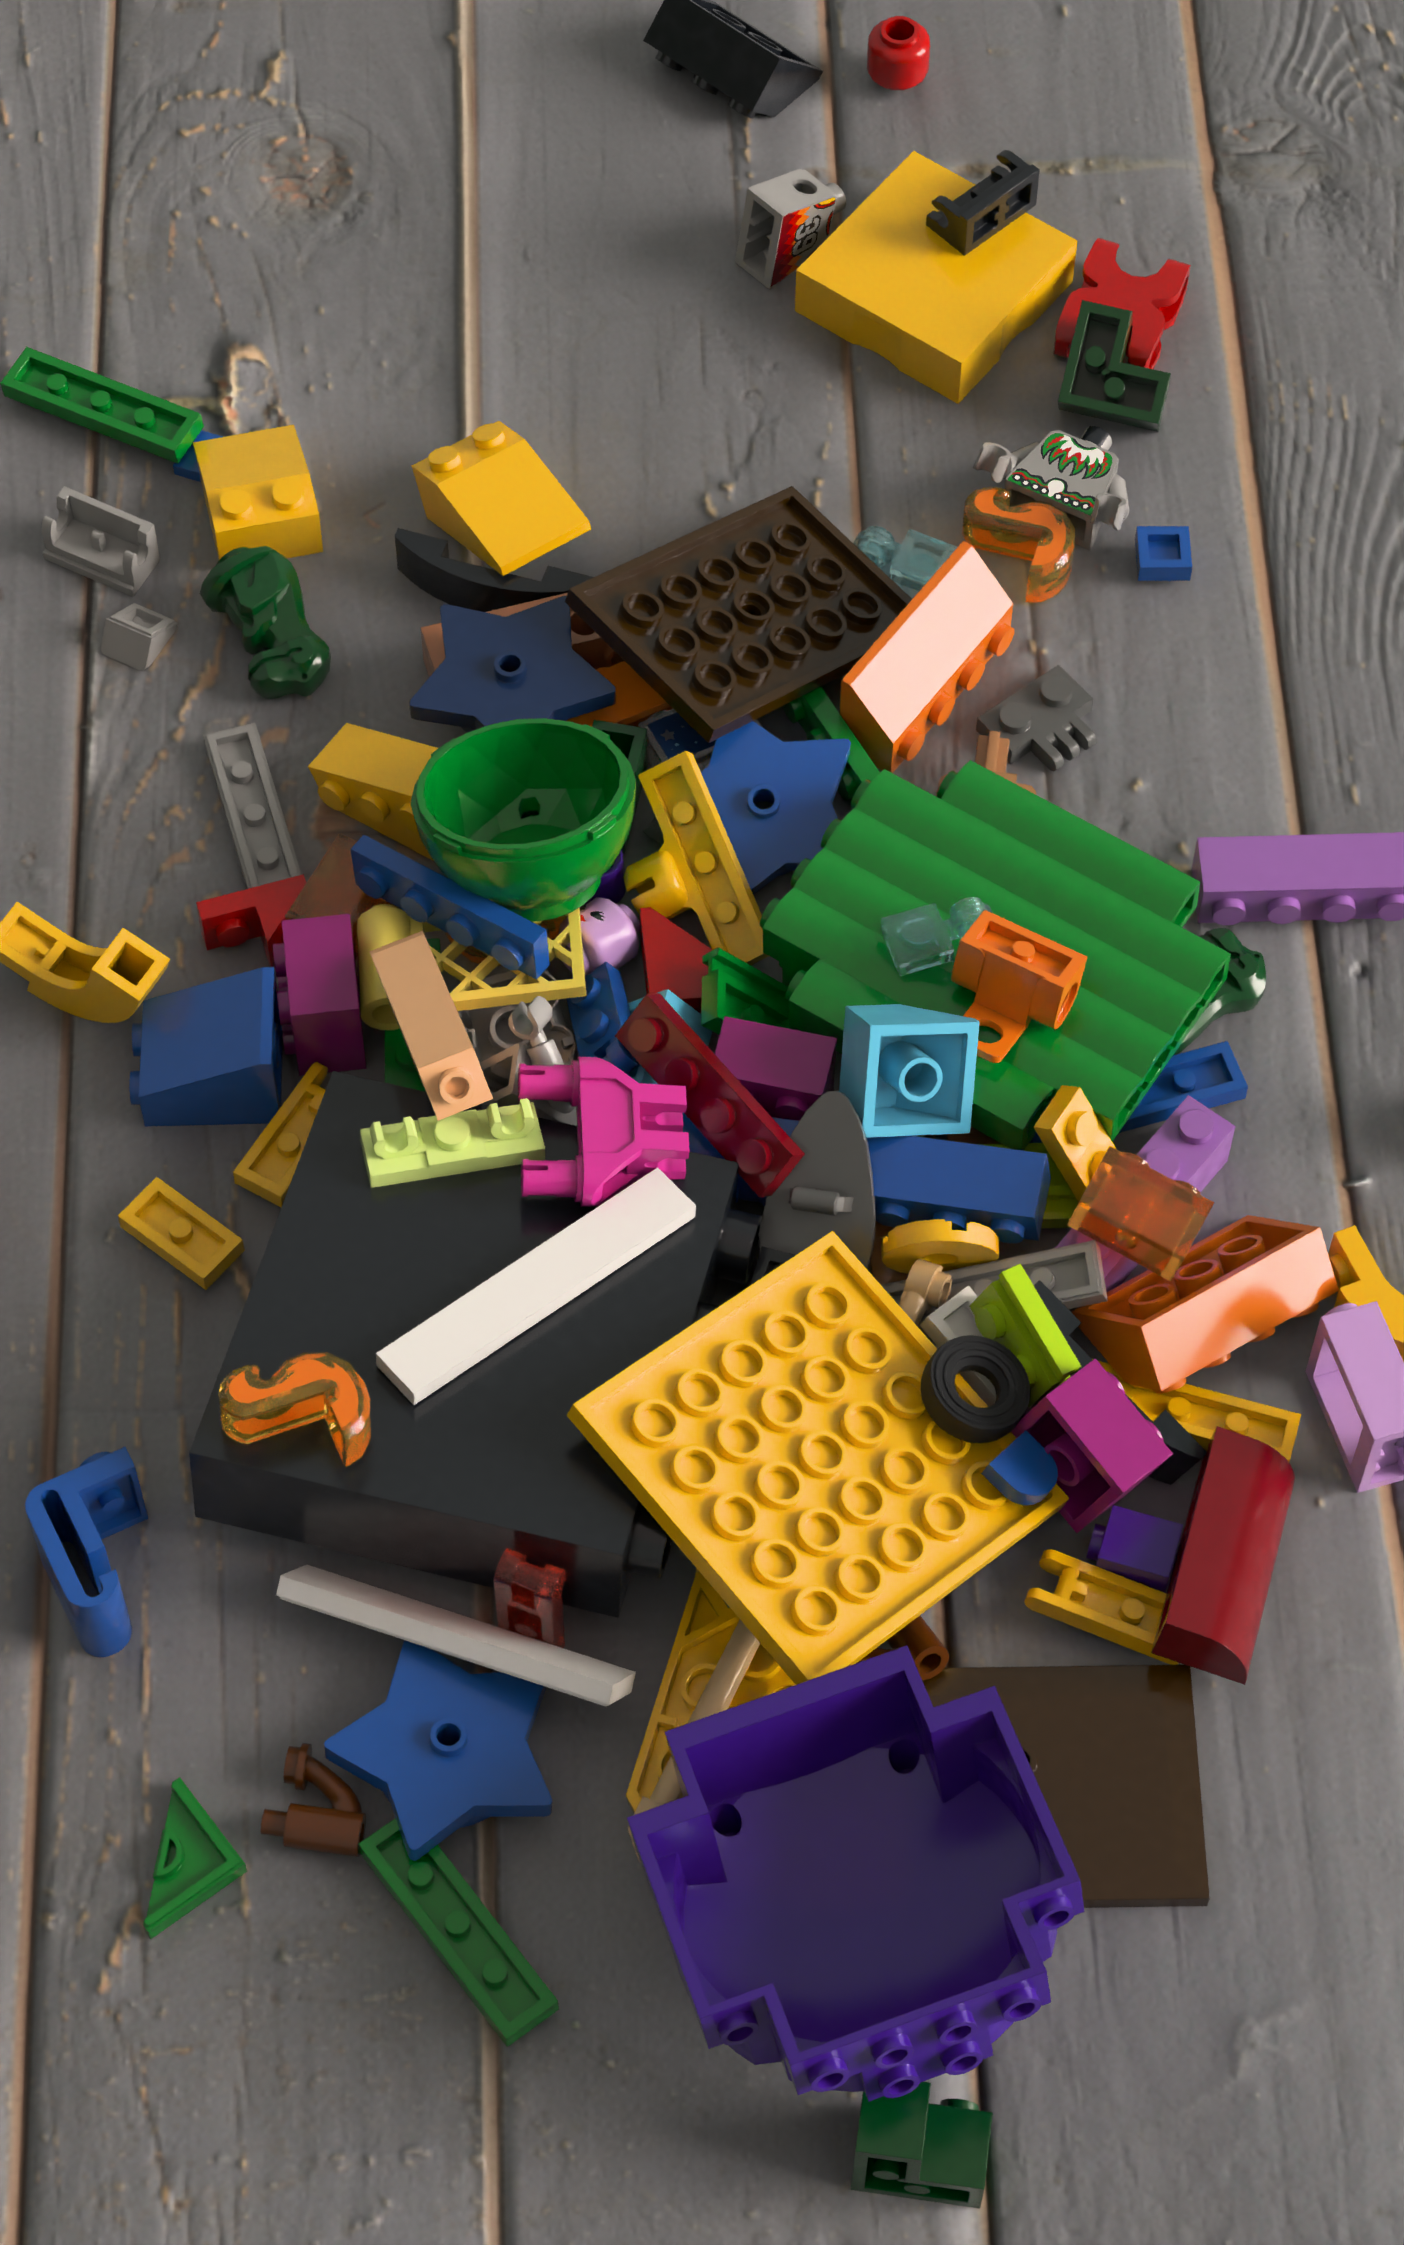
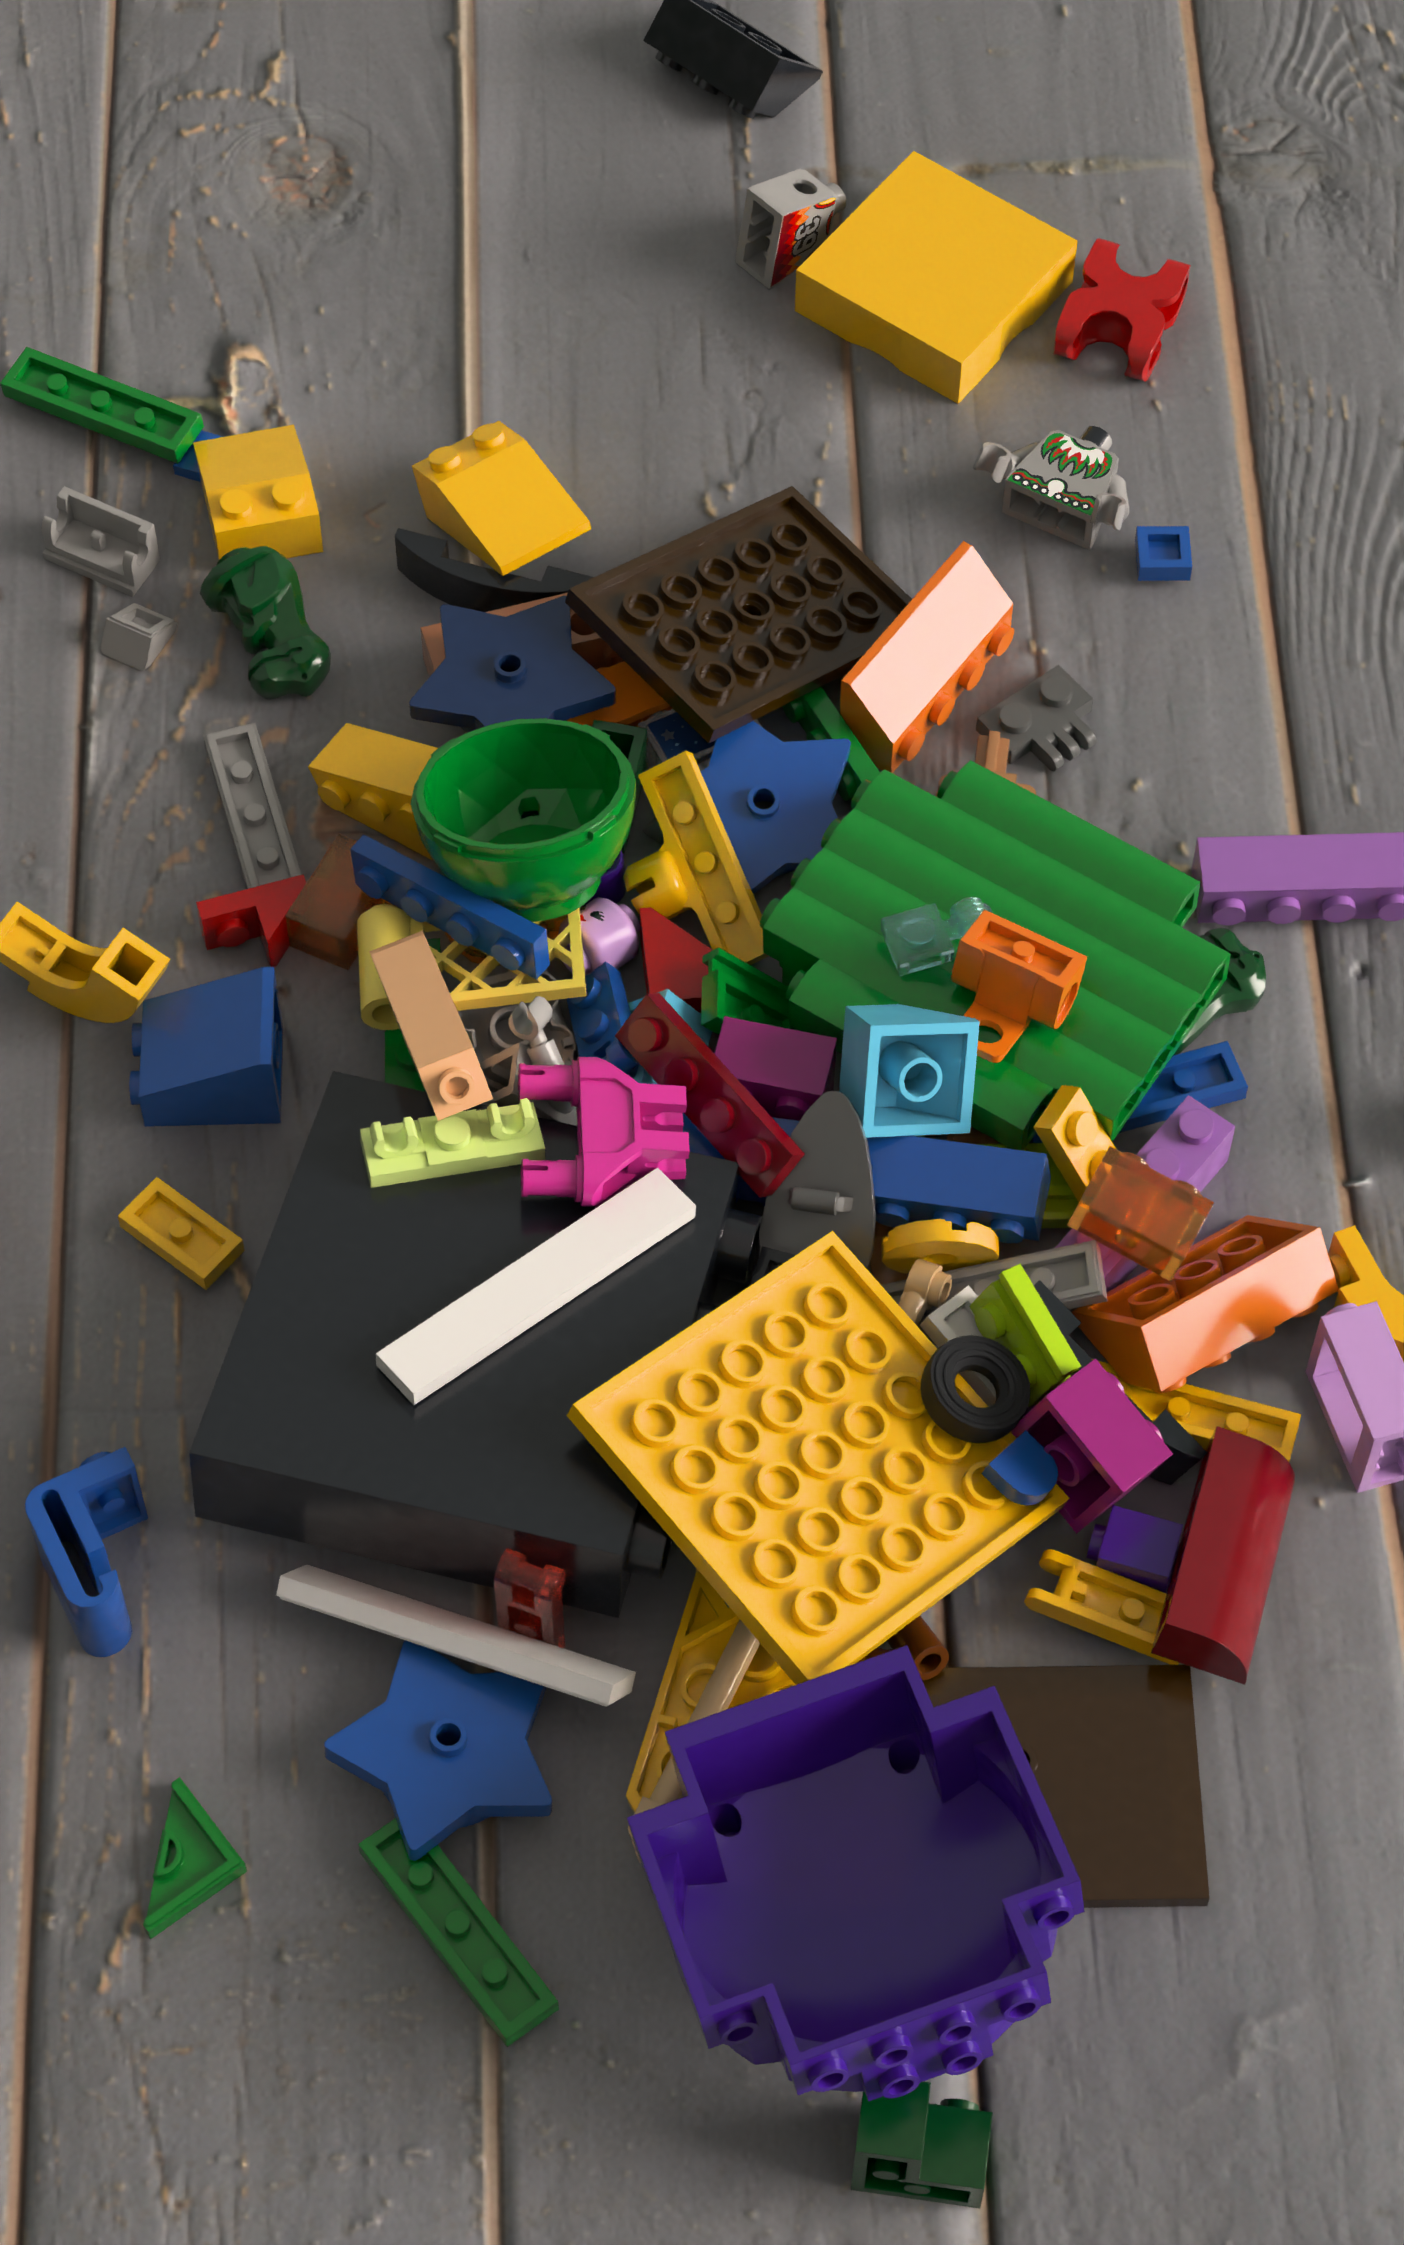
(276, 1152): yellow hinge -> none
(297, 1394): clear yellow animal -> none
(313, 1827): reddish brown plant -> none
(320, 993): magenta brick -> none
(898, 53): red head -> none
(911, 561): clear light blue plate -> none
(987, 205): black hinge -> none
(1023, 531): clear yellow animal -> none
(1099, 381): dark green brick -> none

